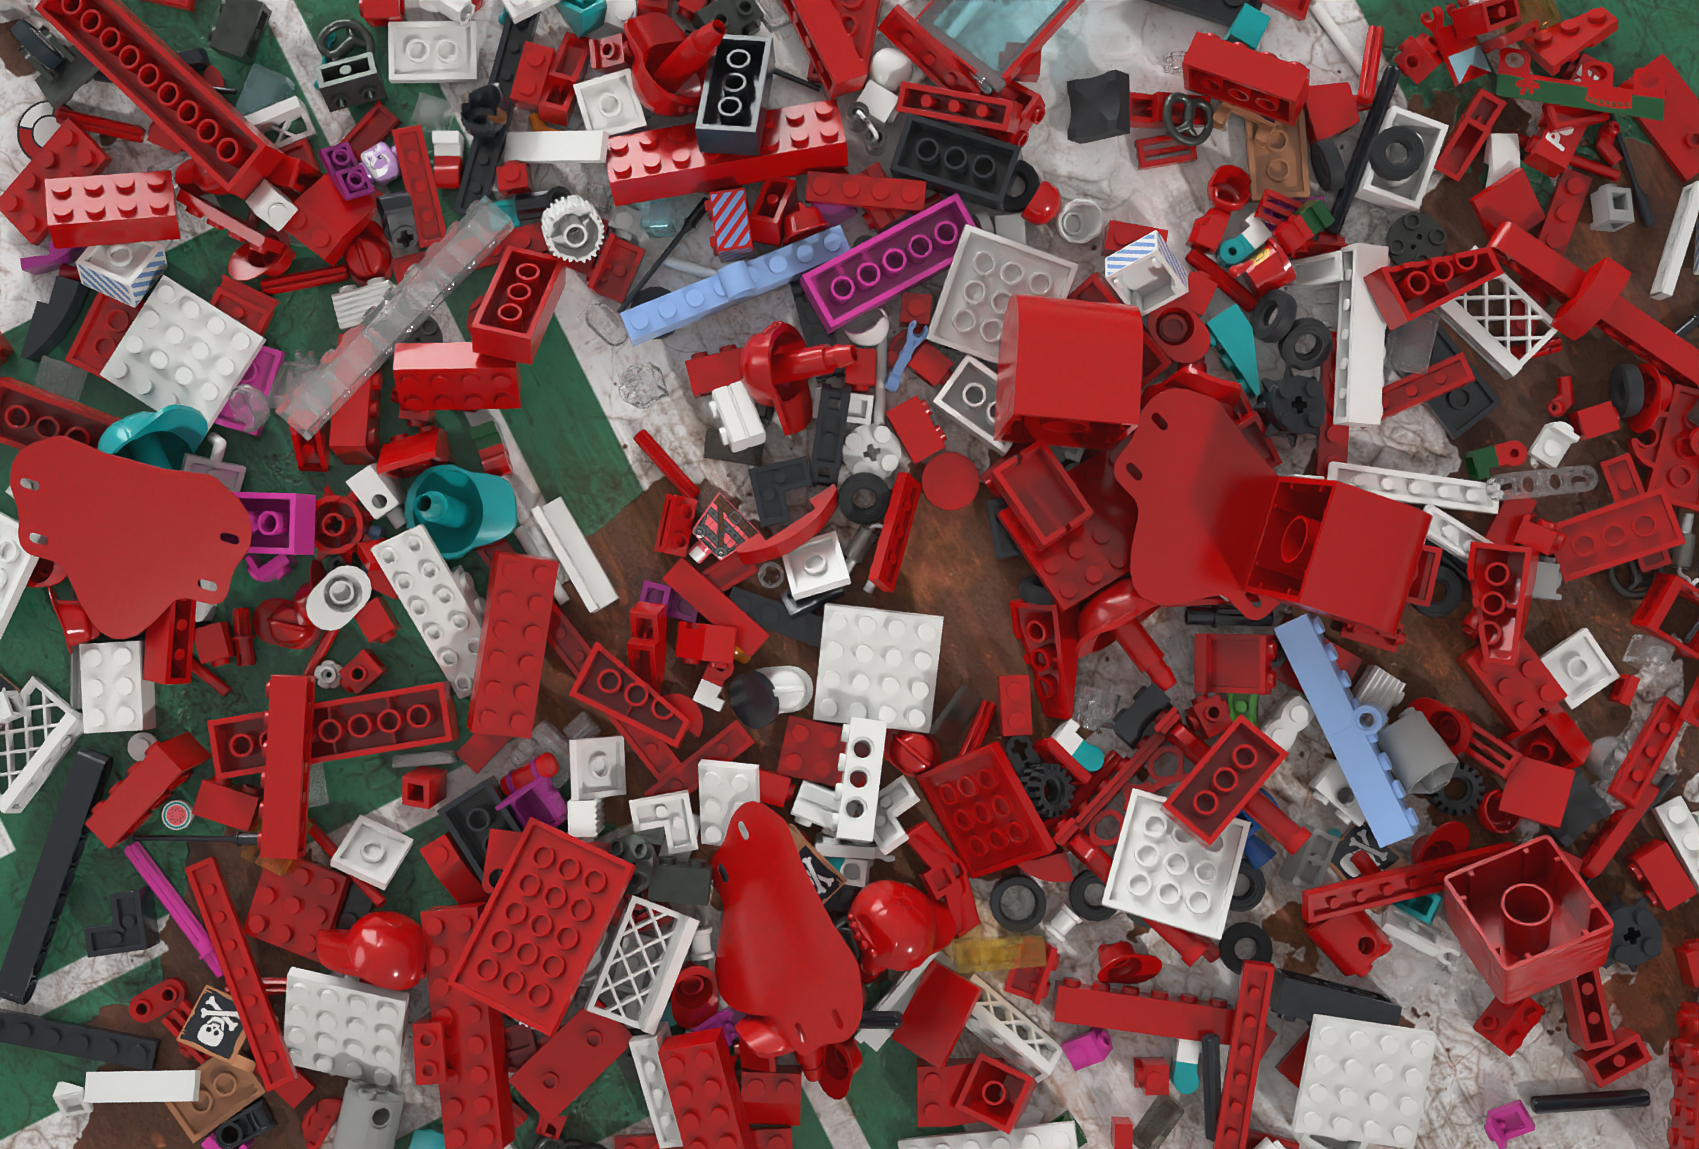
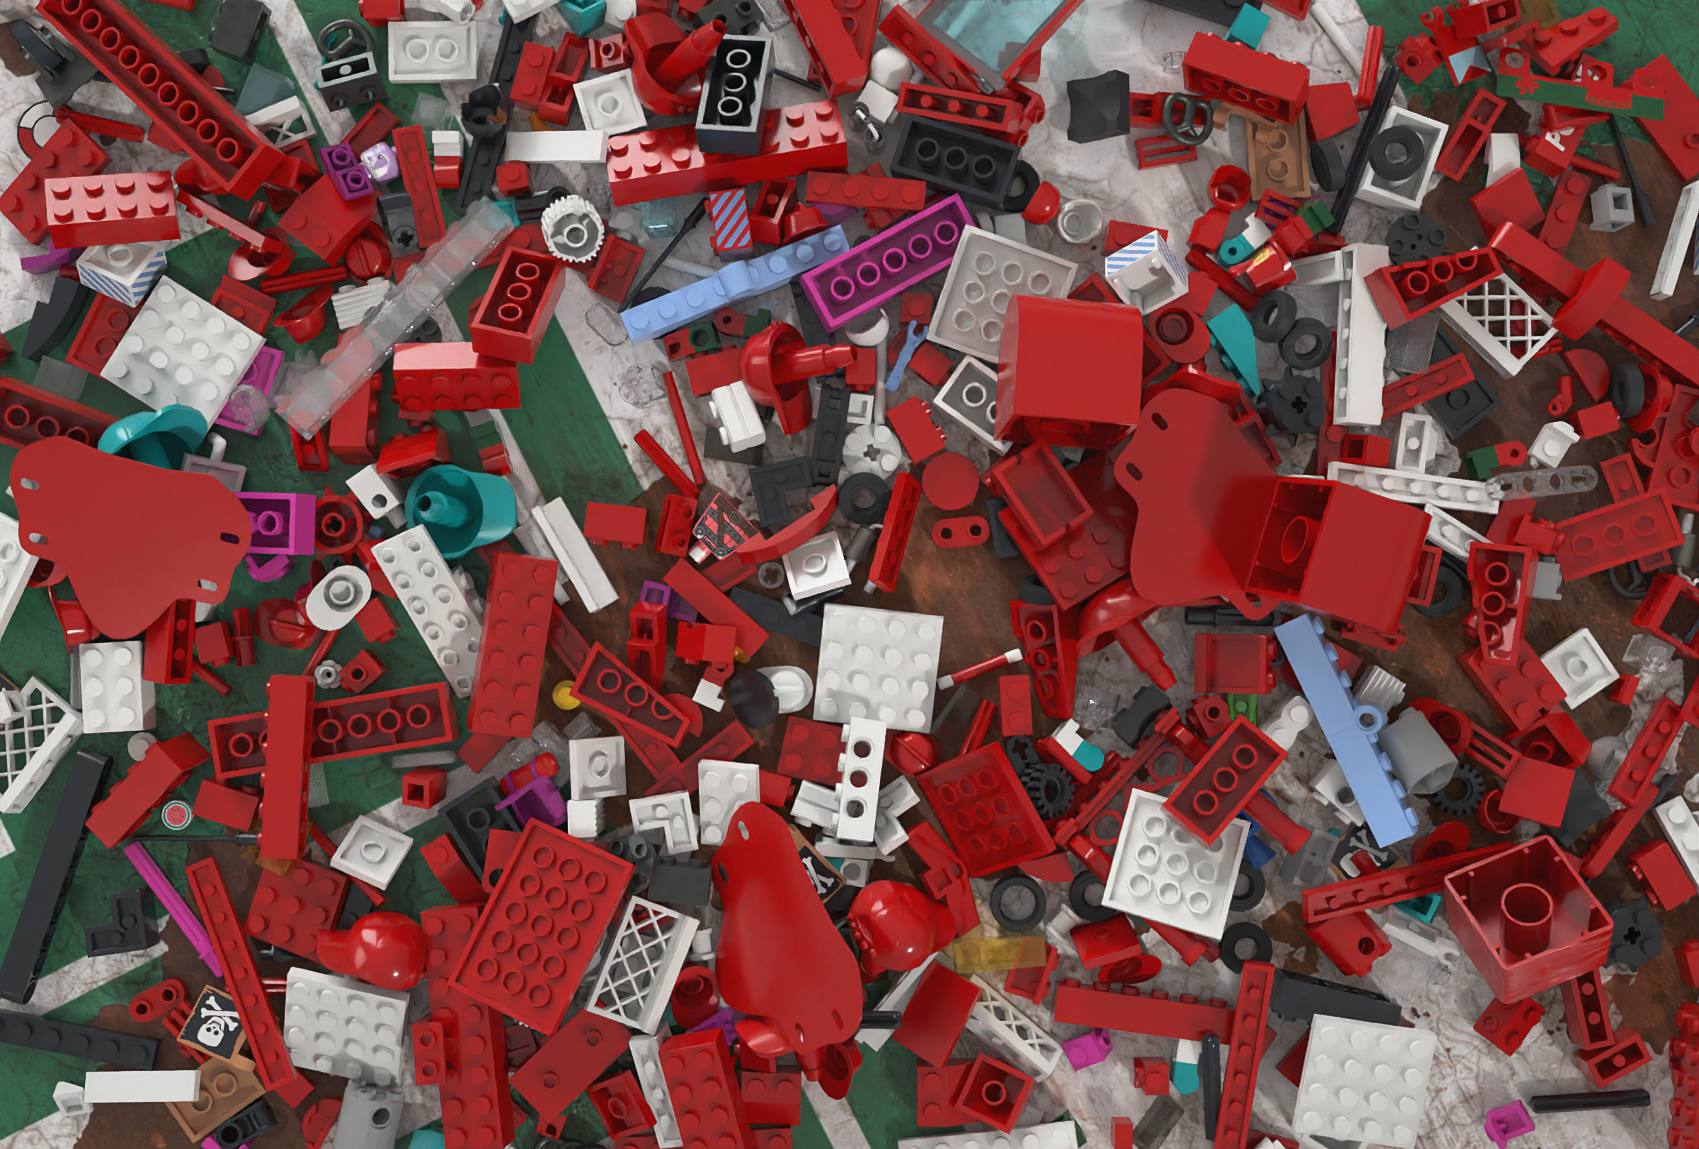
(271, 205): white brick -> none
(279, 955): none -> black bar
(307, 316): none -> red piece
(561, 695): none -> yellow plate
(616, 524): none -> red brick
(621, 1104): none -> red plate
(684, 429): none -> red bar
(691, 341): none -> leg
(741, 325): none -> leg
(960, 531): none -> red plate
(979, 669): none -> red bar
(1105, 941): none -> red plate
(1366, 450): none -> red brick
(1413, 443): none -> white slope
(1590, 372): none -> red tile
(1605, 140): red arm -> none

